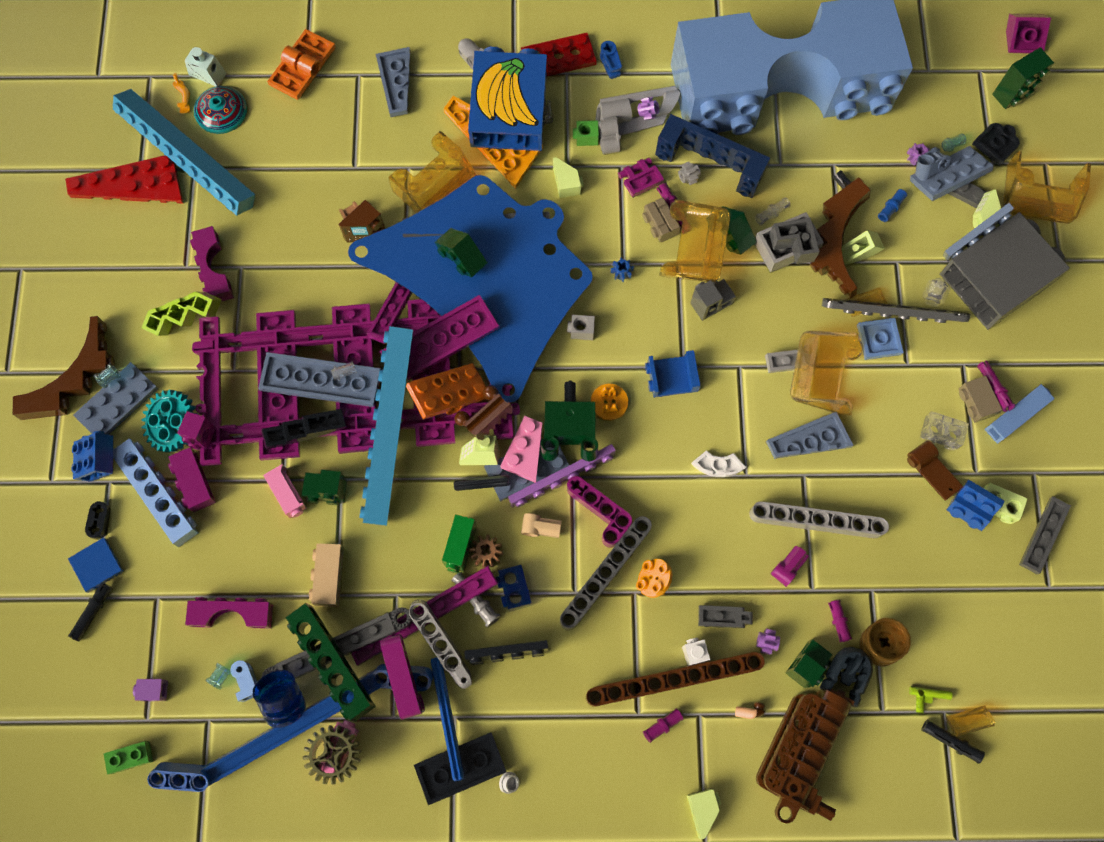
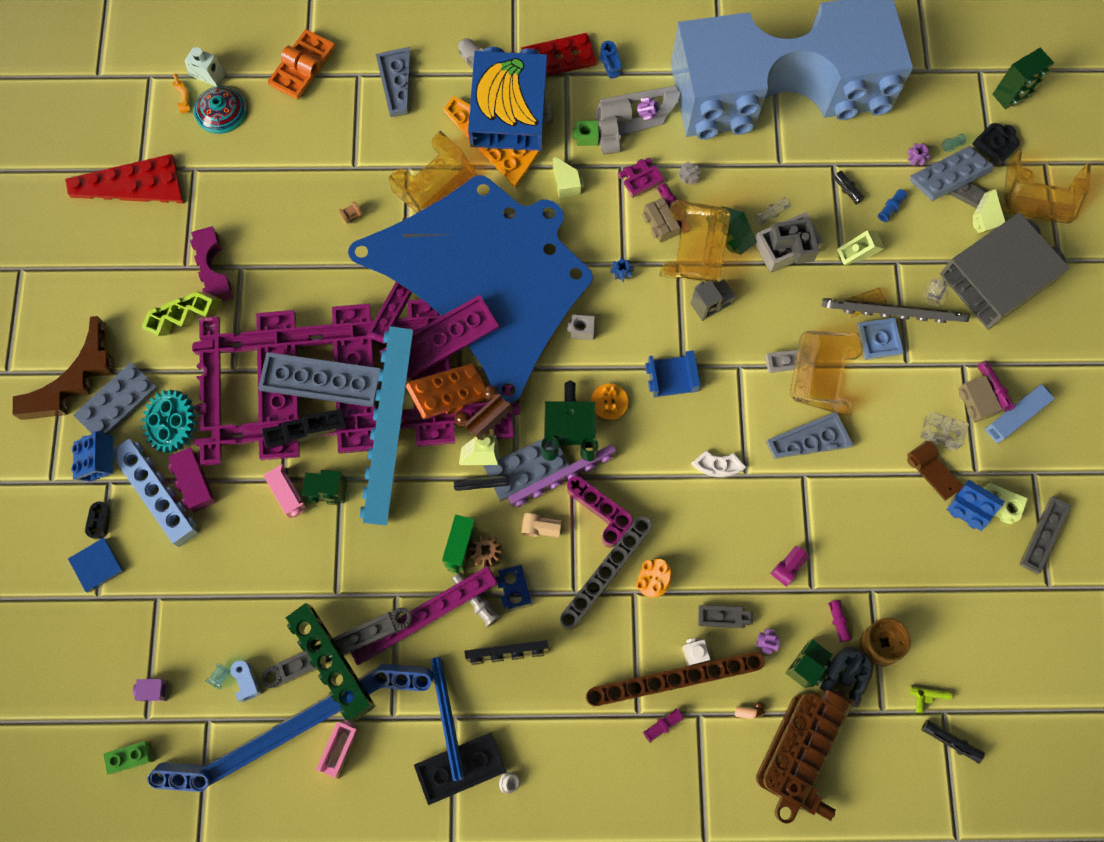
(90, 611): black pin -> none
(107, 376): clear light blue bush -> none
(183, 152): dark azure brick -> none
(196, 431): magenta brick -> none
(204, 613): magenta arch -> none
(279, 698): clear blue wheel -> none
(314, 762): olive gear -> none
(326, 575): tan brick -> none
(343, 371): clear pin -> none
(361, 223): reddish brown slope -> none
(400, 674): magenta beam -> none
(456, 671): light grey piece -> none
(462, 250): dark green brick -> none
(524, 450): bright pink wing -> none
(704, 810): yellowish green slope -> none
(713, 146): dark blue plate -> none
(828, 525): light grey beam -> none
(839, 212): reddish brown arch -> none
(931, 163): sand blue piece -> none
(970, 721): clear yellow tile -> none
(983, 229): sand blue plate -> none
(1027, 32): magenta slope -> none

